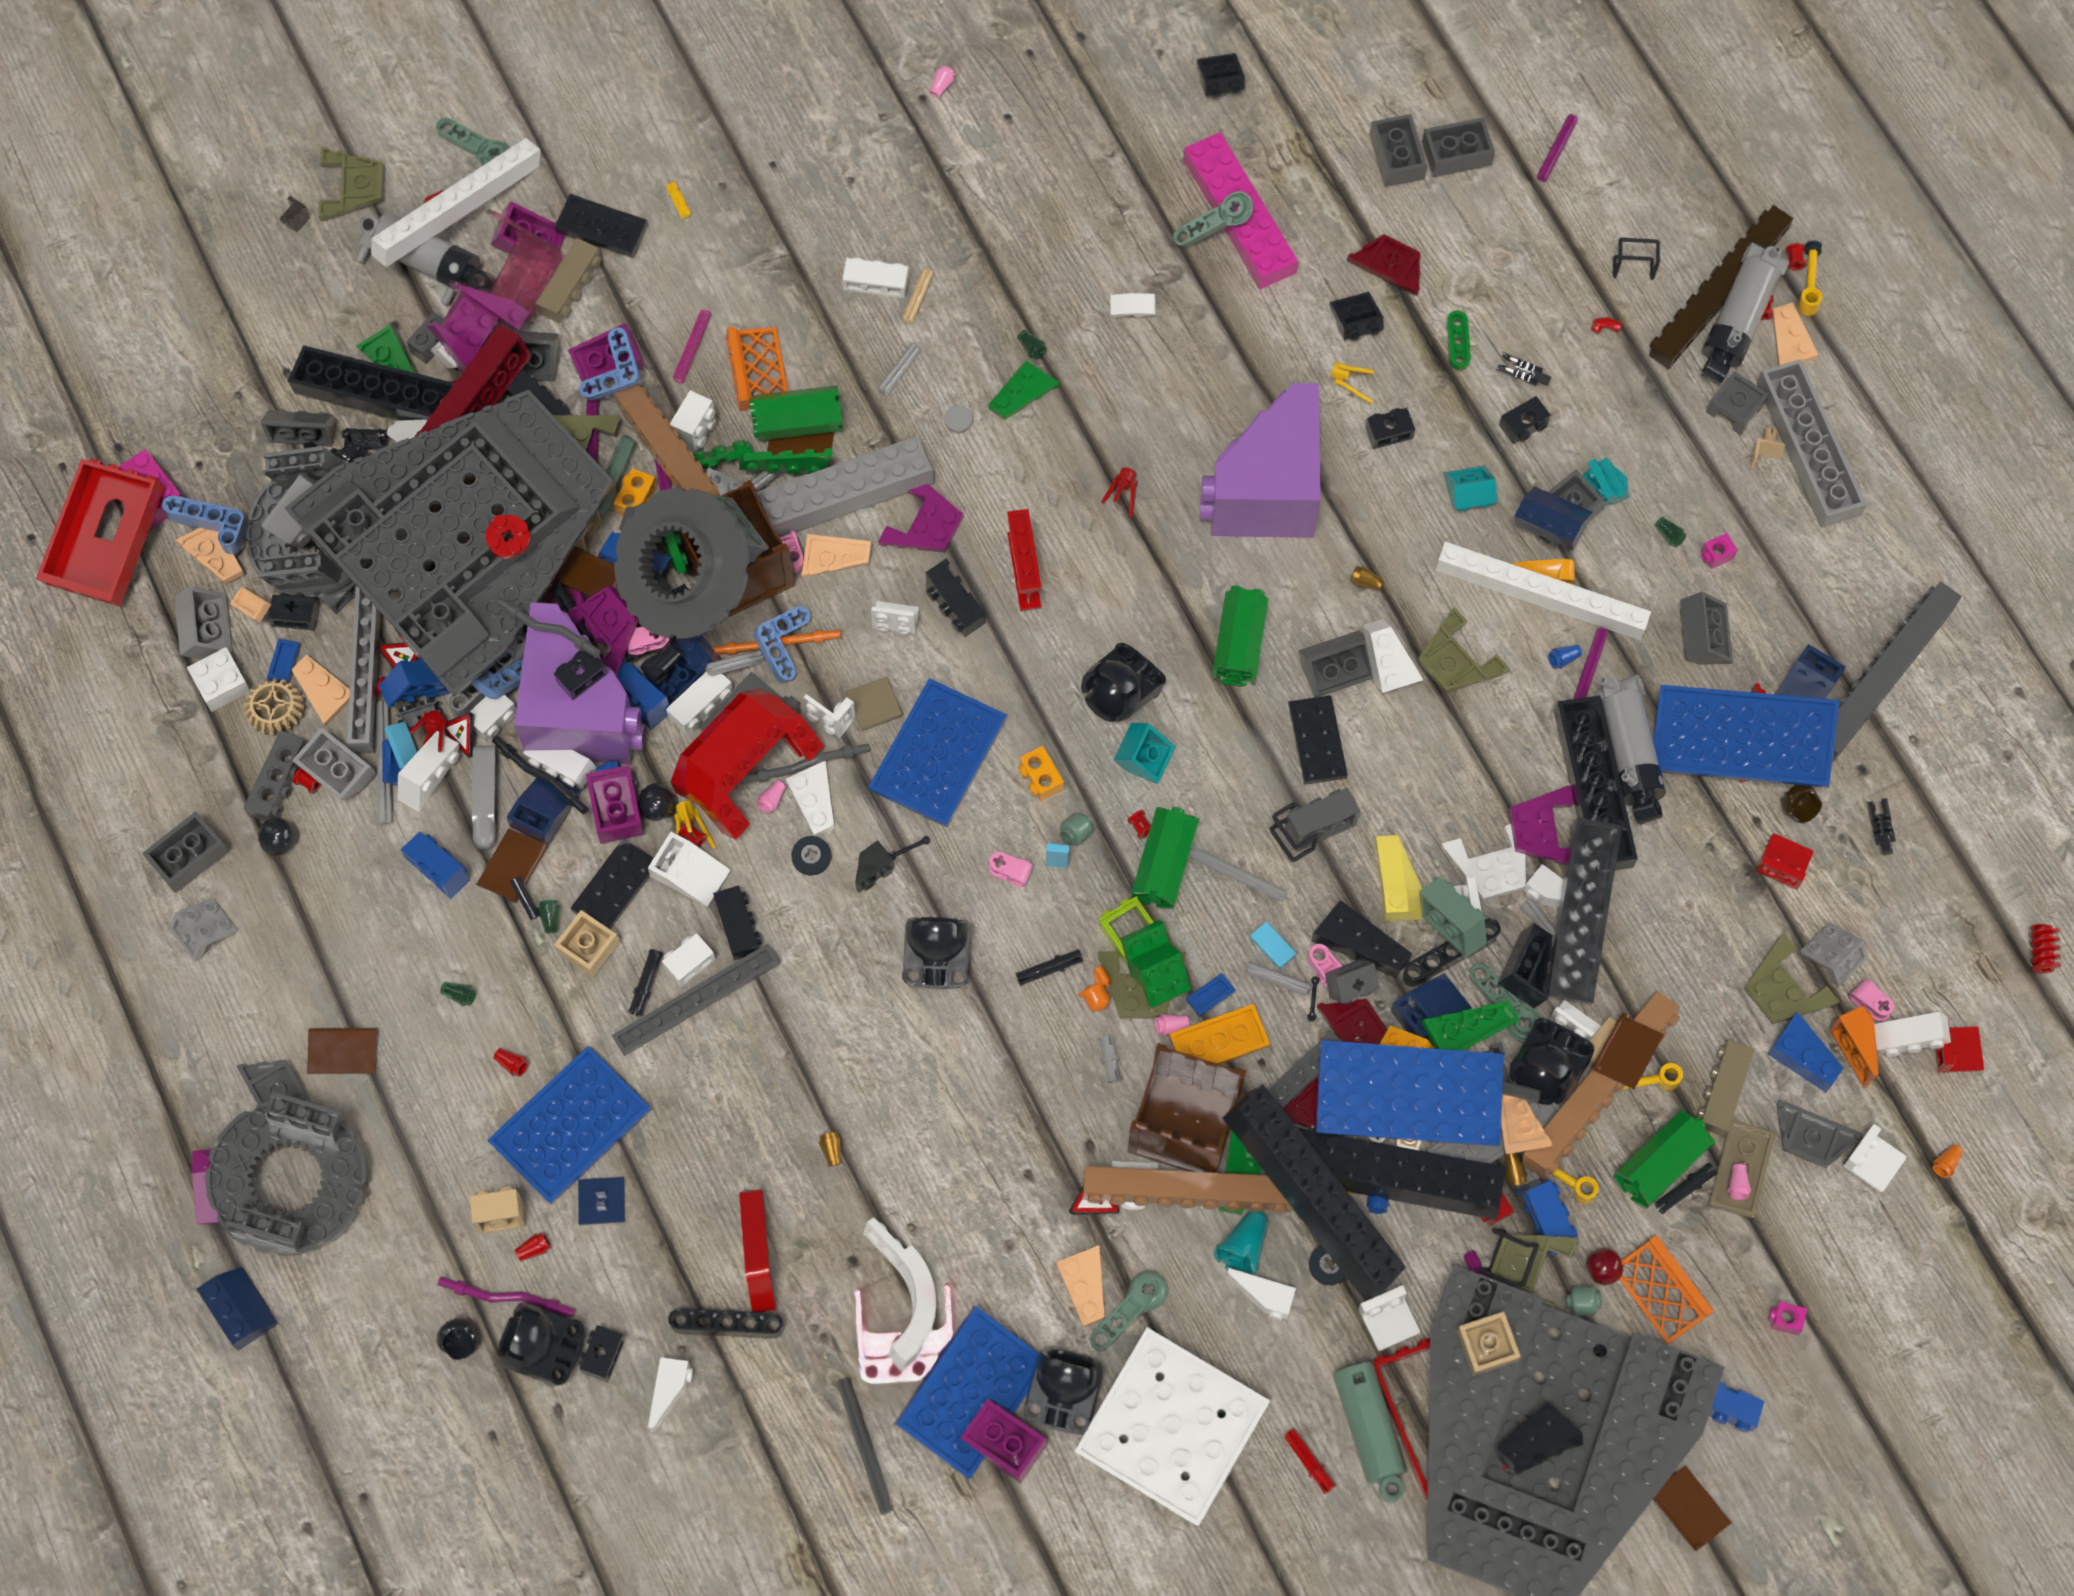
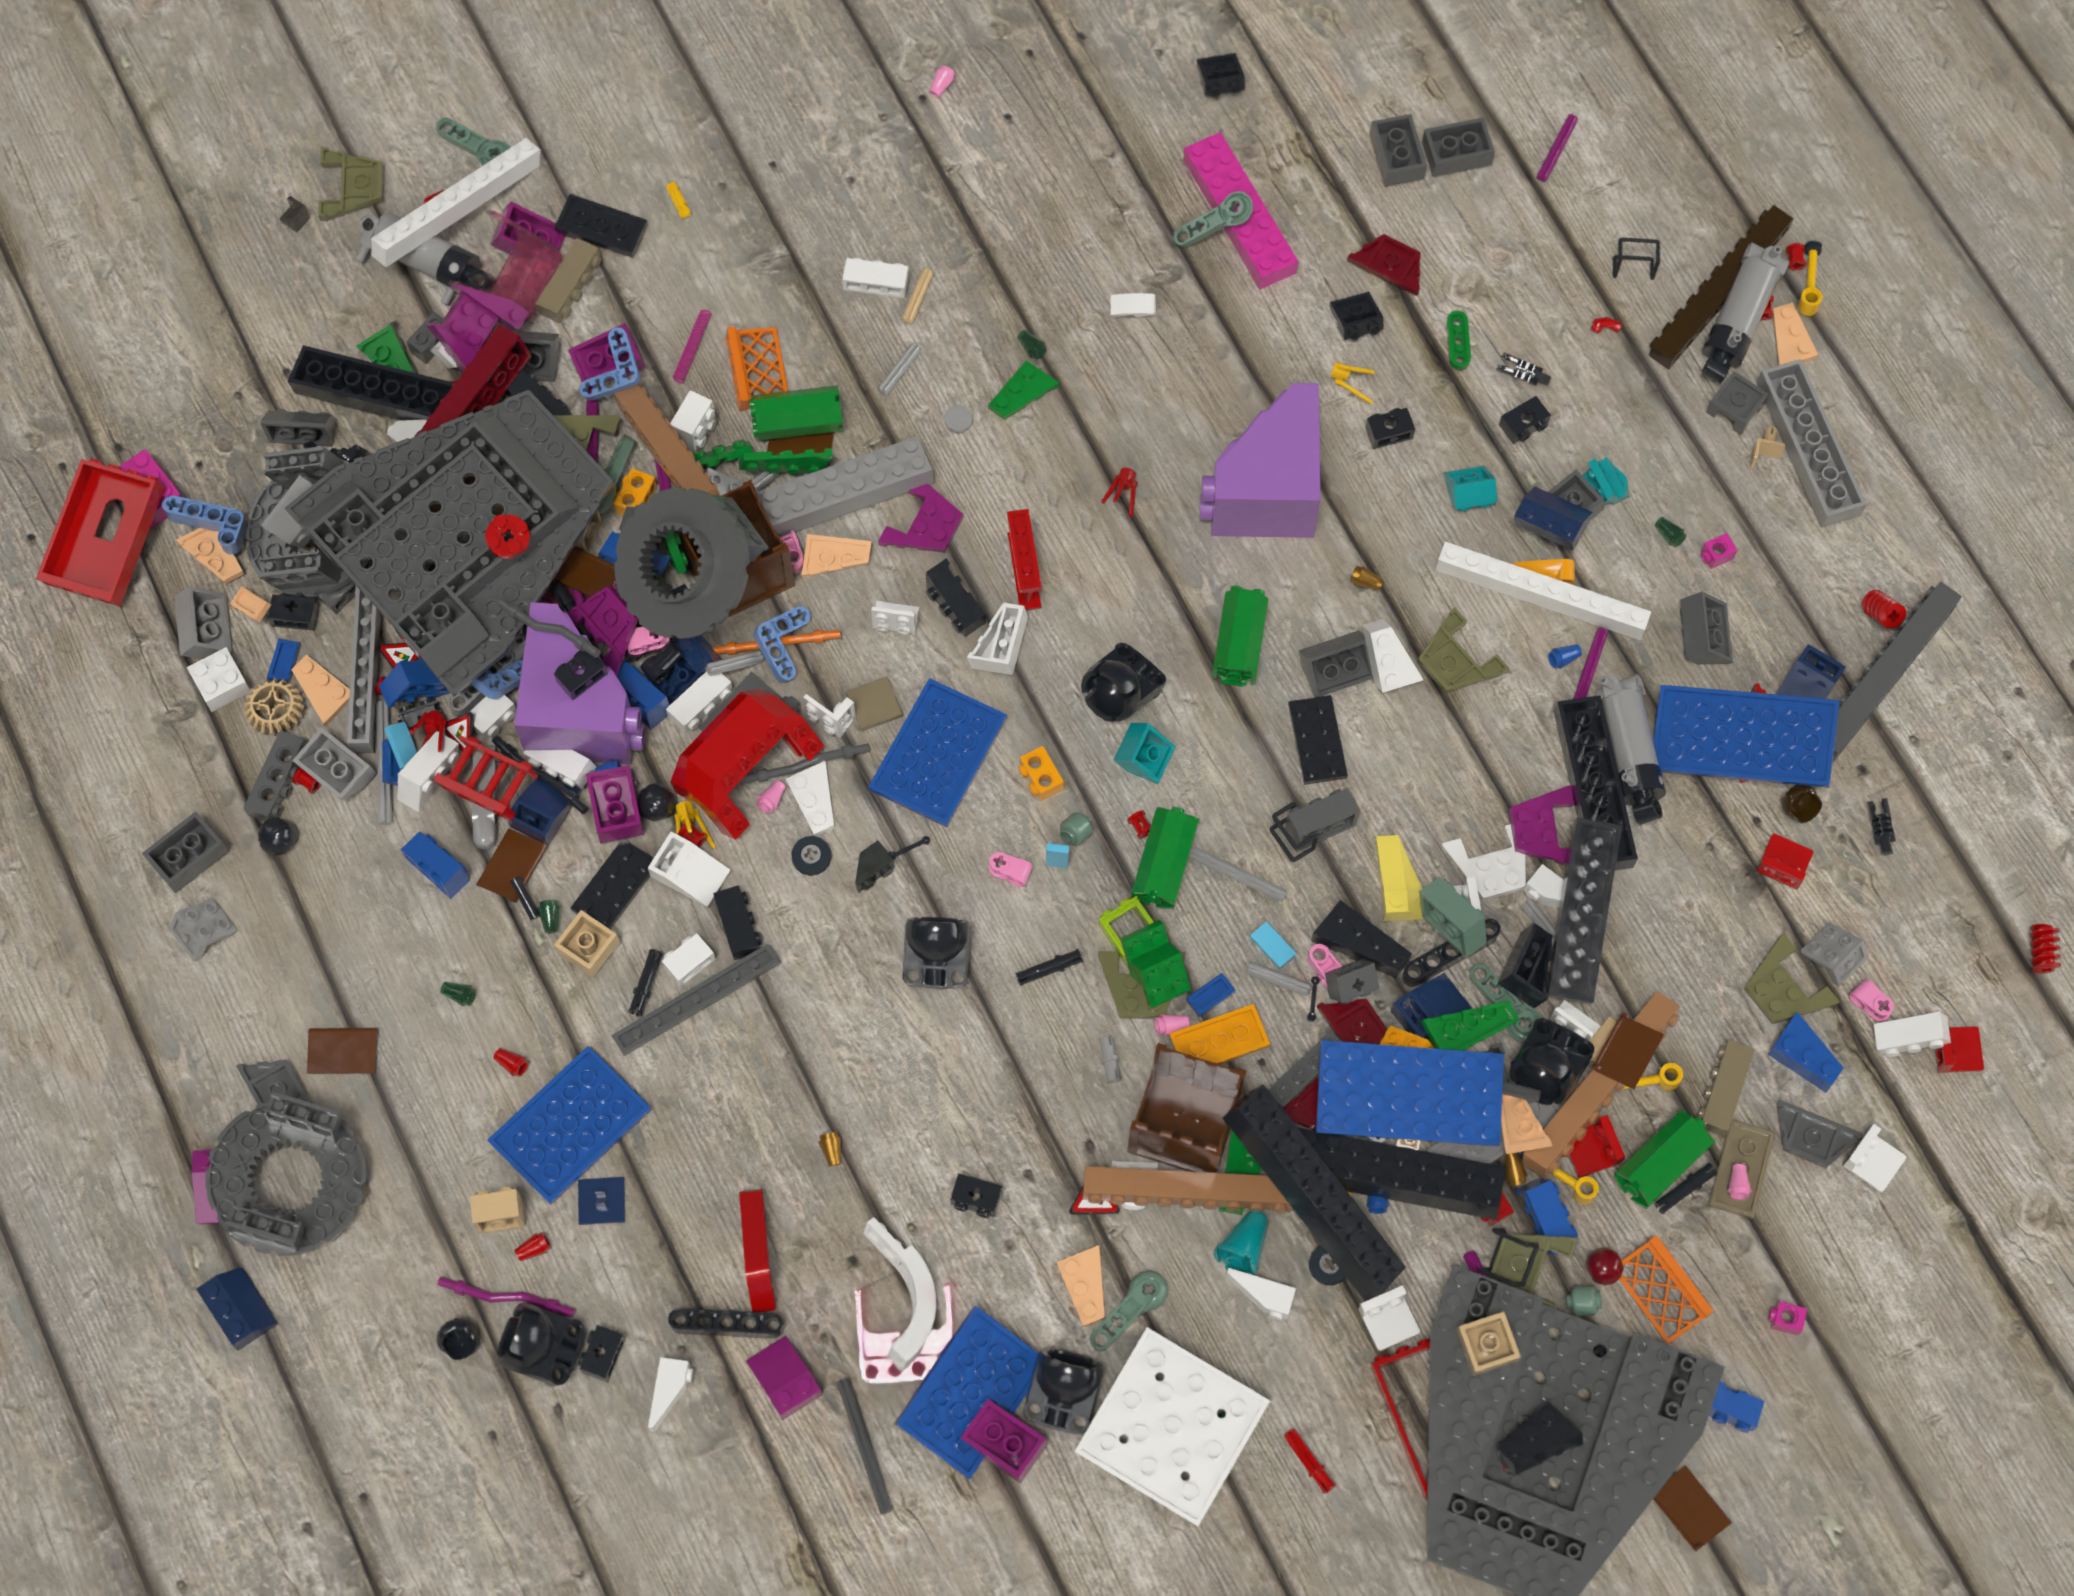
(365, 438): black hinge -> none
(484, 798): none -> red fence
(784, 1378): none -> magenta slope
(967, 1187): none -> black brick
(1001, 643): none -> white wedge
(1096, 995): orange piece -> none
(1371, 1428): sand green piece -> none
(1597, 1149): none -> red bracket
(1857, 1041): orange slope -> none
(1883, 609): none -> red piece
(1947, 1162): orange cone -> none

